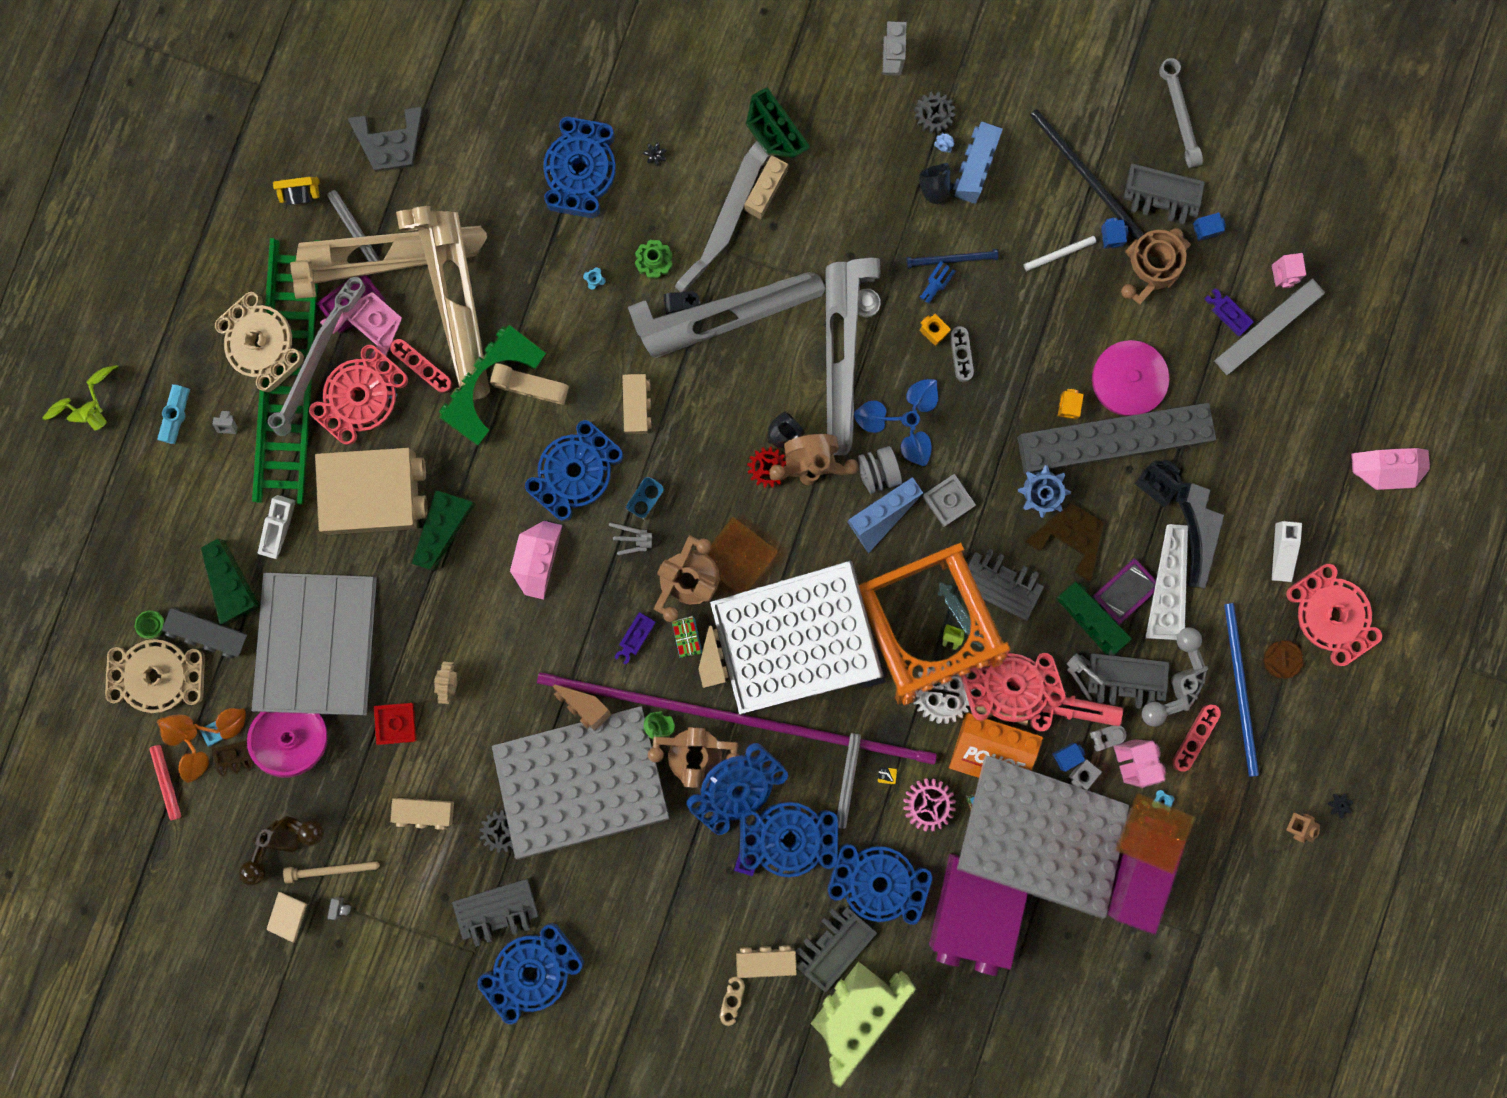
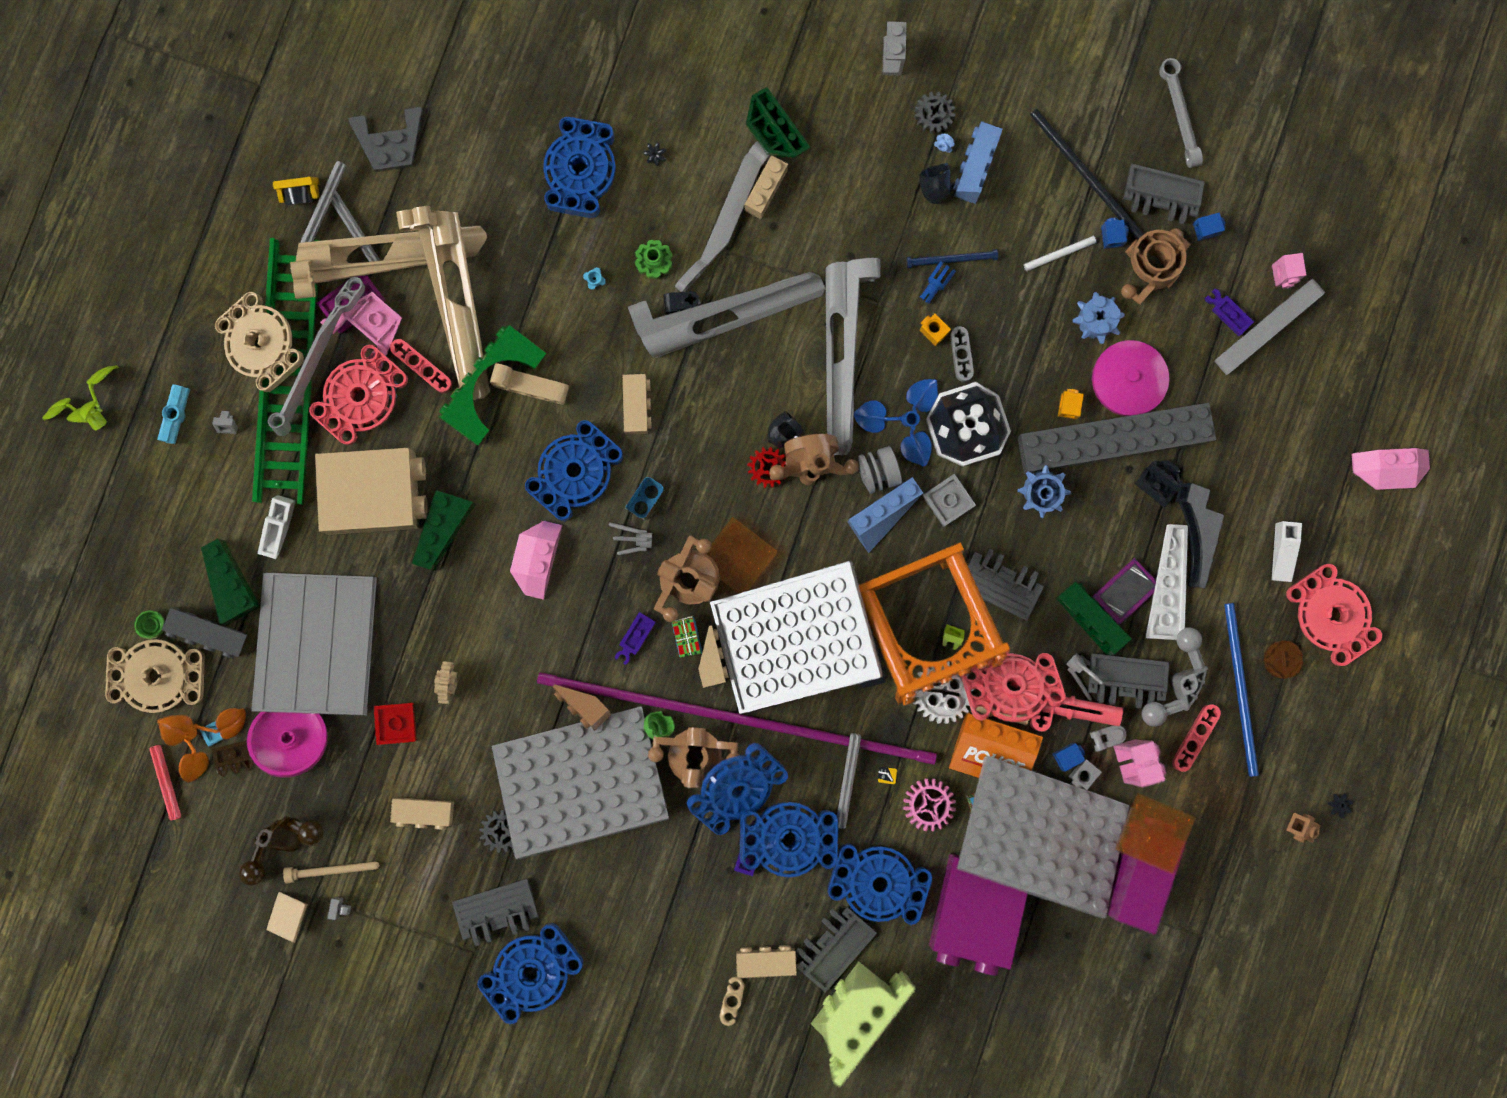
(324, 202): none -> light grey axle
(868, 303): white plate -> none
(957, 441): none -> black piece
(958, 610): clear light blue wheel -> none
(1076, 530): dark brown wing -> none
(1109, 315): none -> medium blue brick
(1169, 799): medium azure plate -> none

